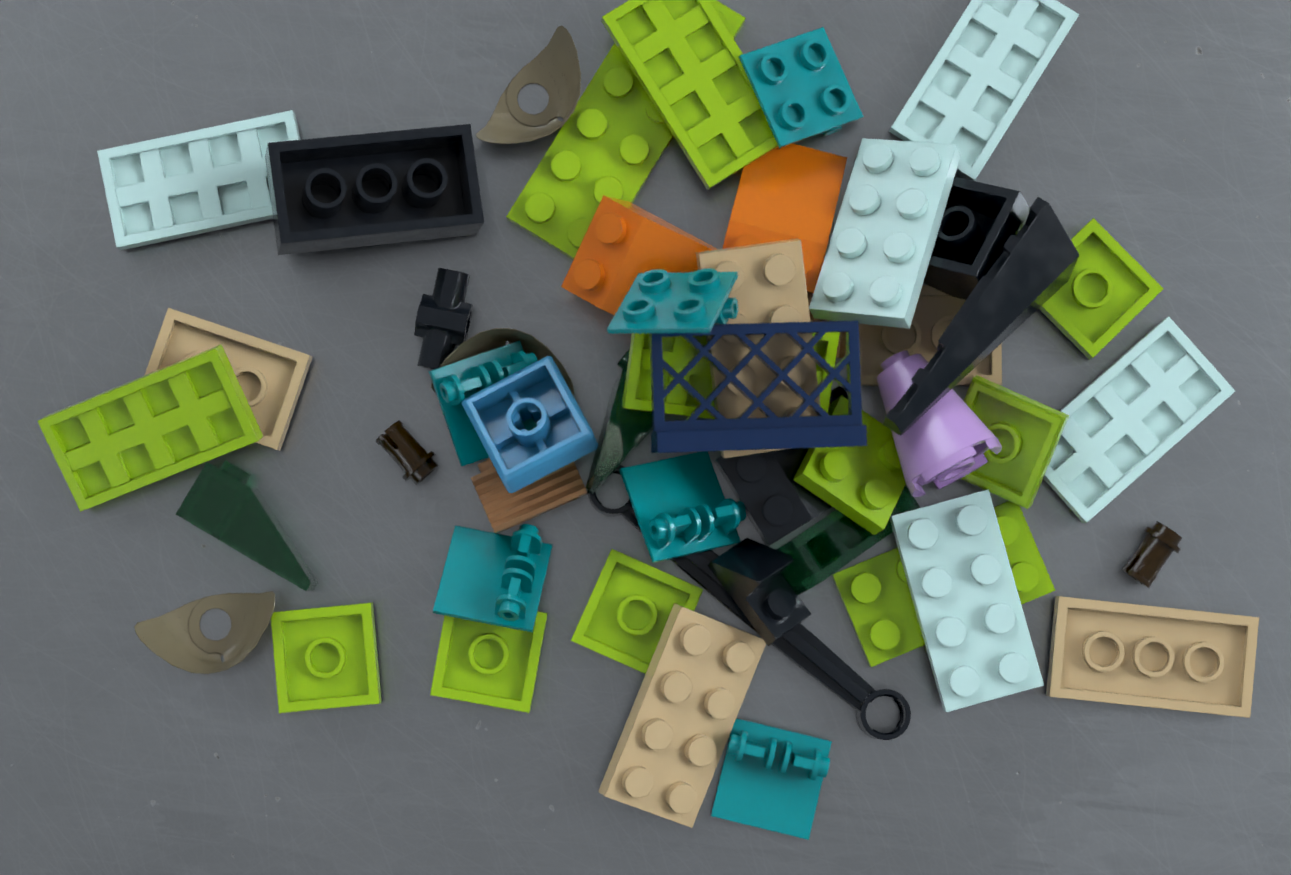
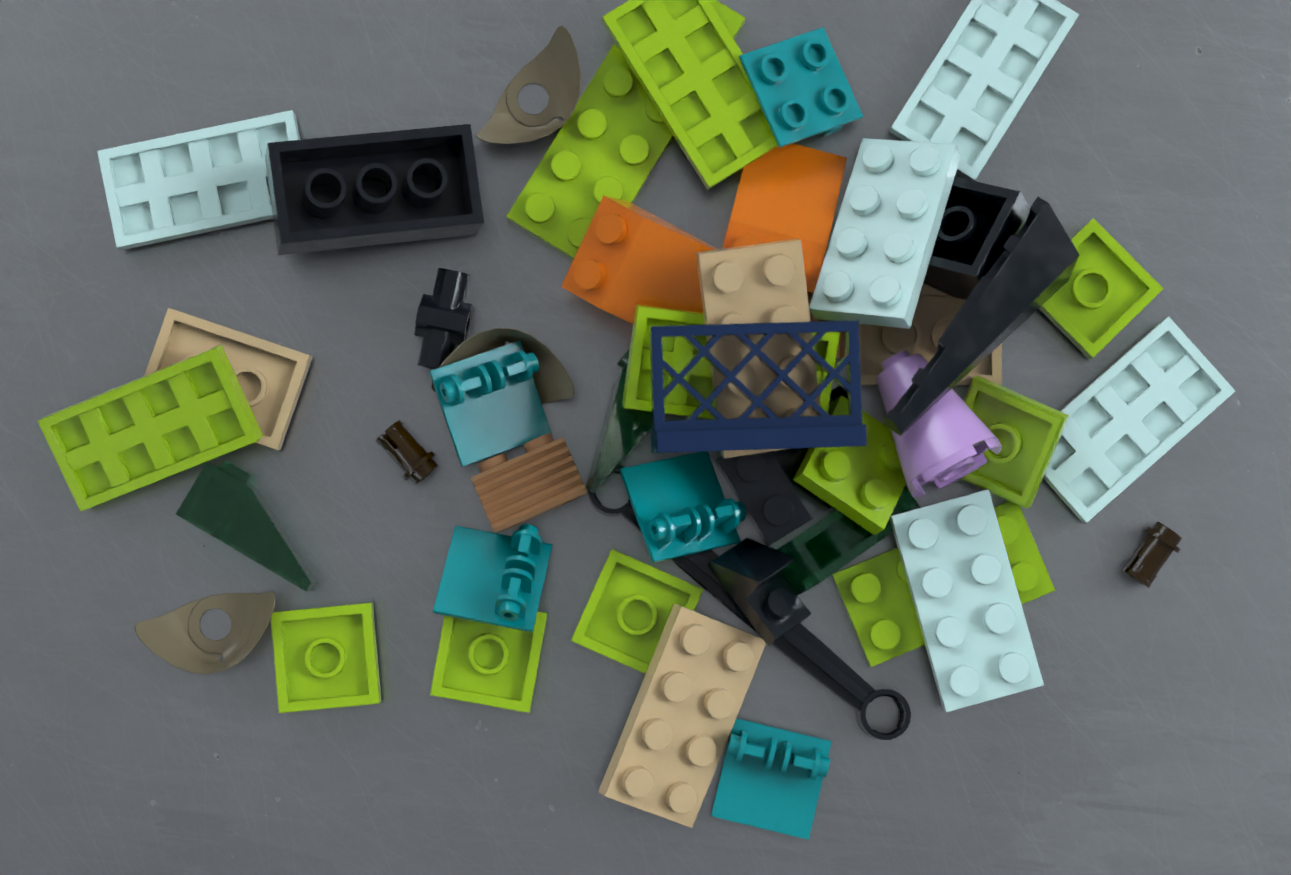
(537, 394): dark azure brick -> none
(676, 302): teal hinge -> none
(1152, 656): tan plate -> none

